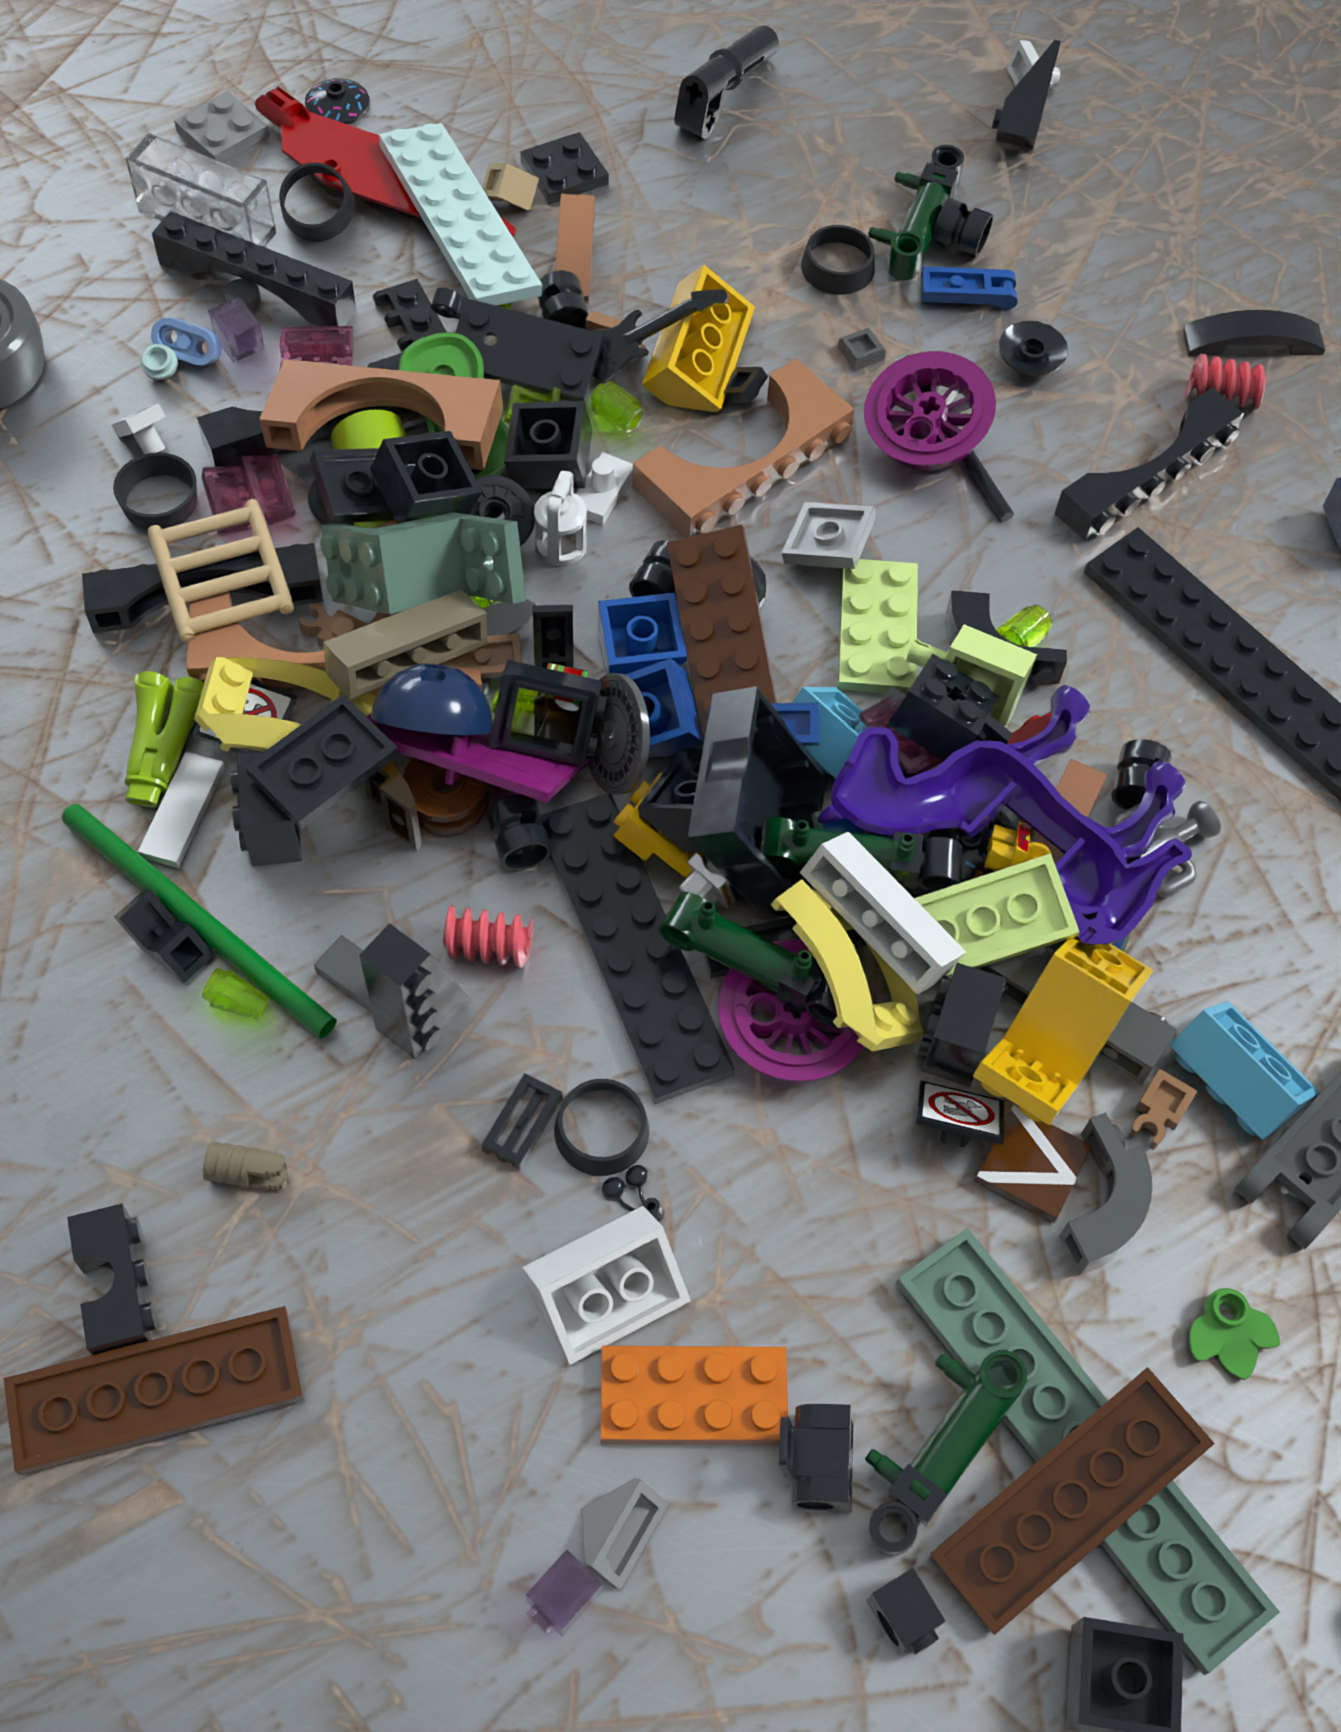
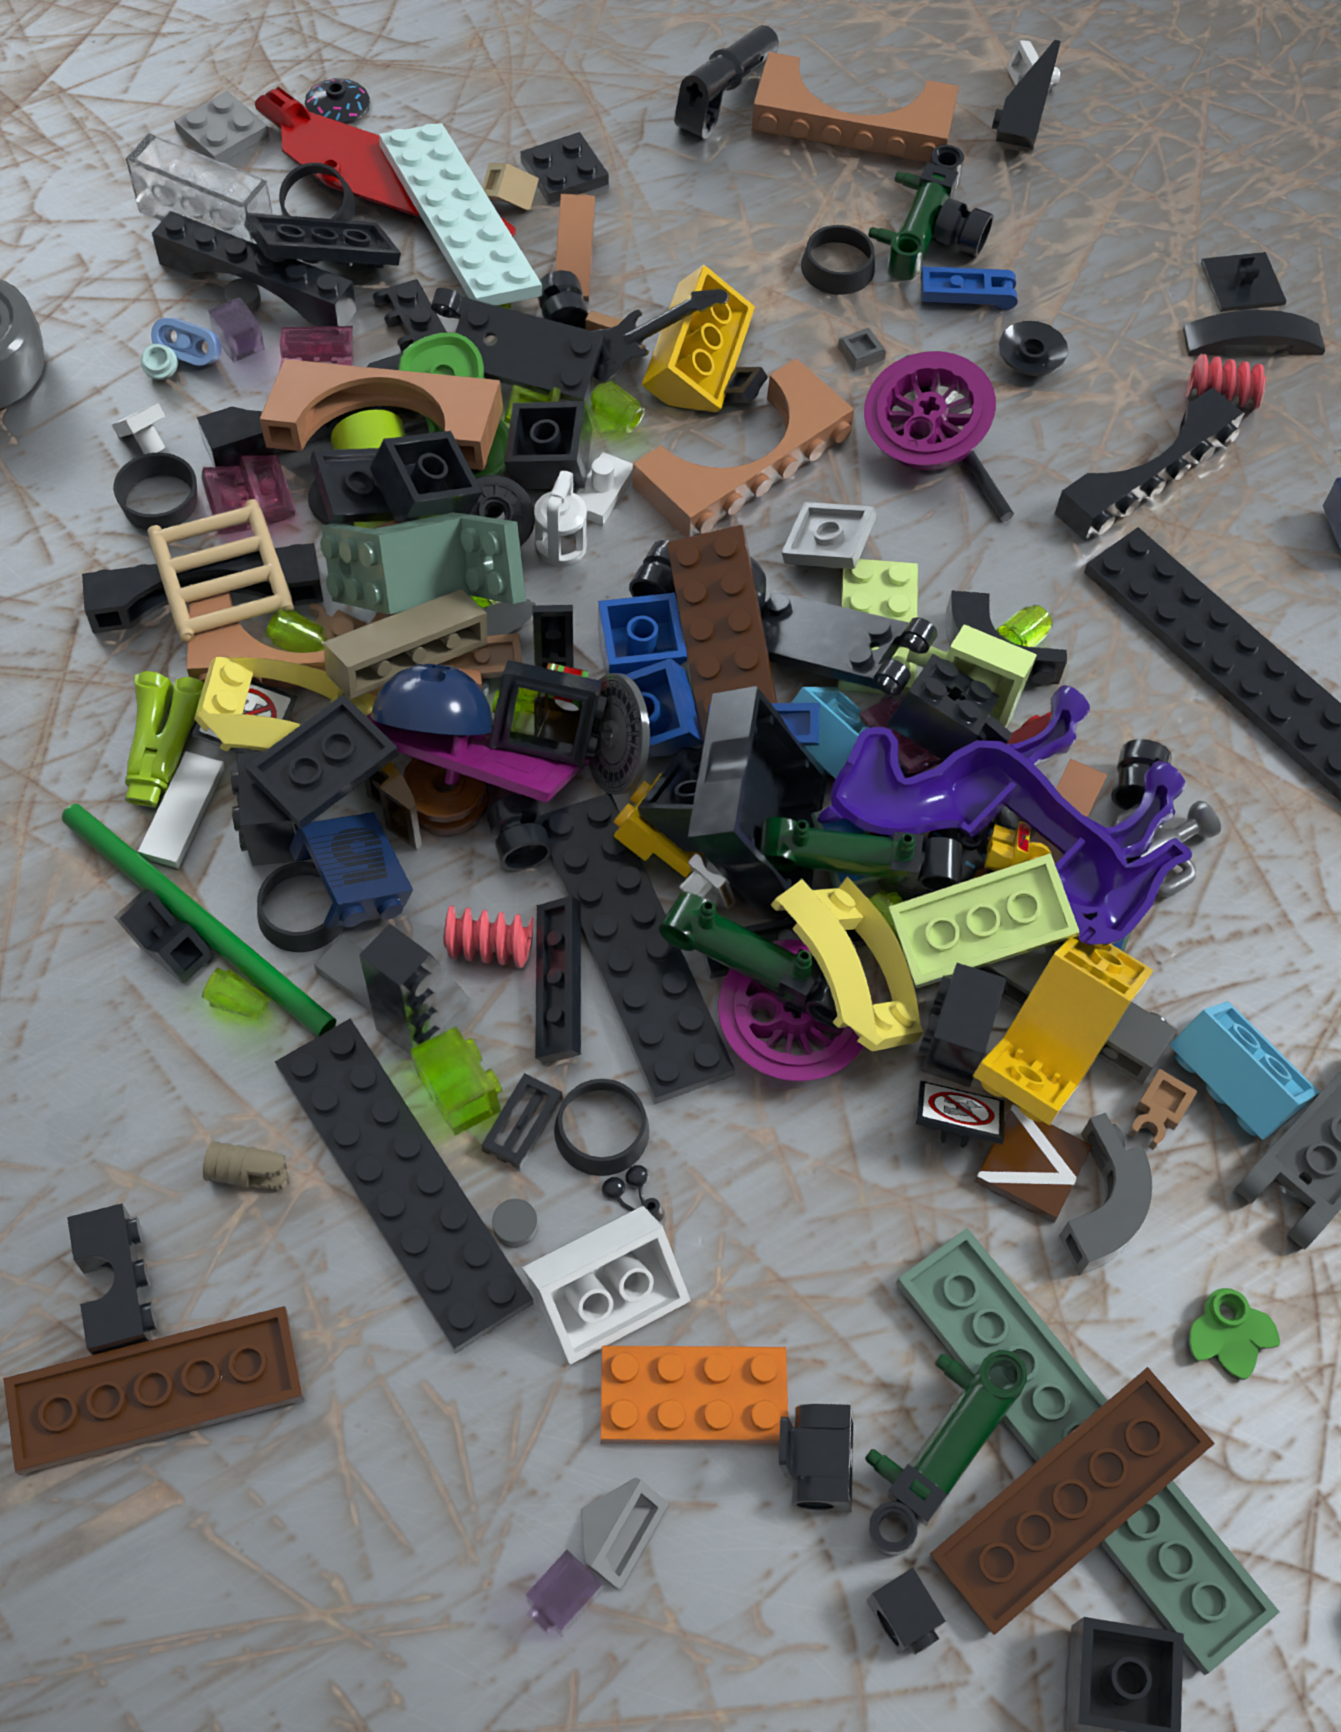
(286, 940): none -> black tyre
(295, 632): none -> clear neon green brick
(322, 240): none -> black plate
(355, 868): none -> dark blue panel
(404, 1185): none -> black plate
(456, 1079): none -> clear neon green brick
(514, 1222): none -> dark grey tile
(558, 980): none -> black plate
(790, 110): none -> nougat arch
(841, 641): none -> hinge
(882, 912): white brick -> none
(1243, 281): none -> black piece

